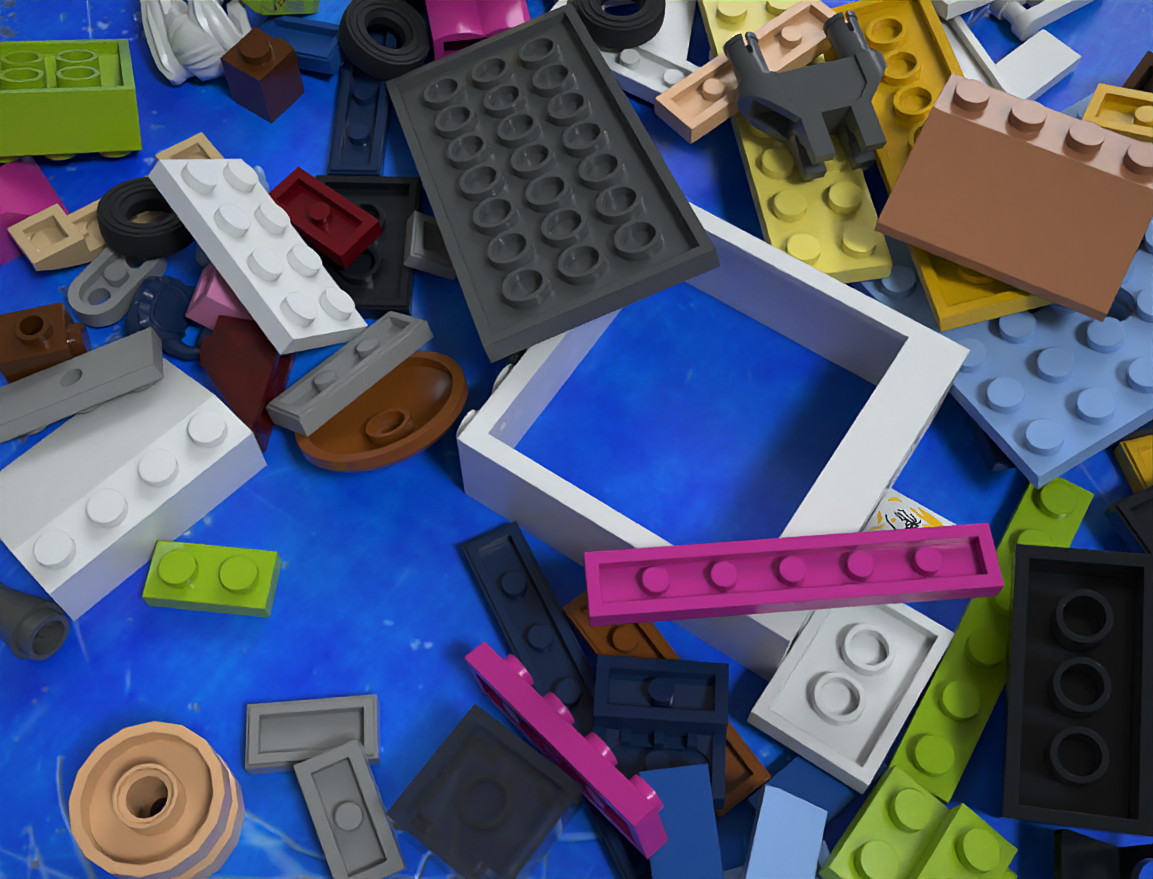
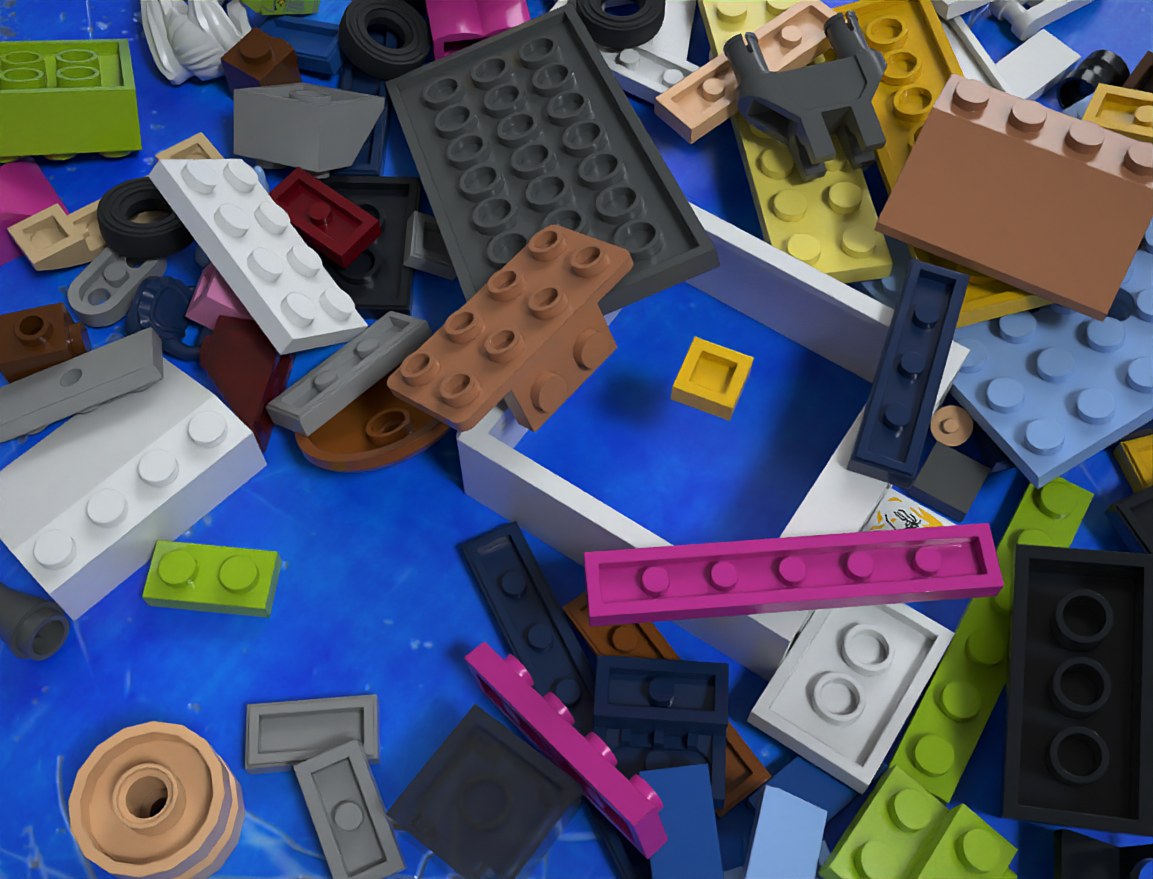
(303, 126): none -> light grey slope
(521, 337): none -> nougat bracket
(712, 378): none -> yellow plate
(909, 374): none -> dark blue tile
(949, 481): none -> dark grey tile
(951, 425): none -> light nougat piece
(1098, 67): none -> black wheel

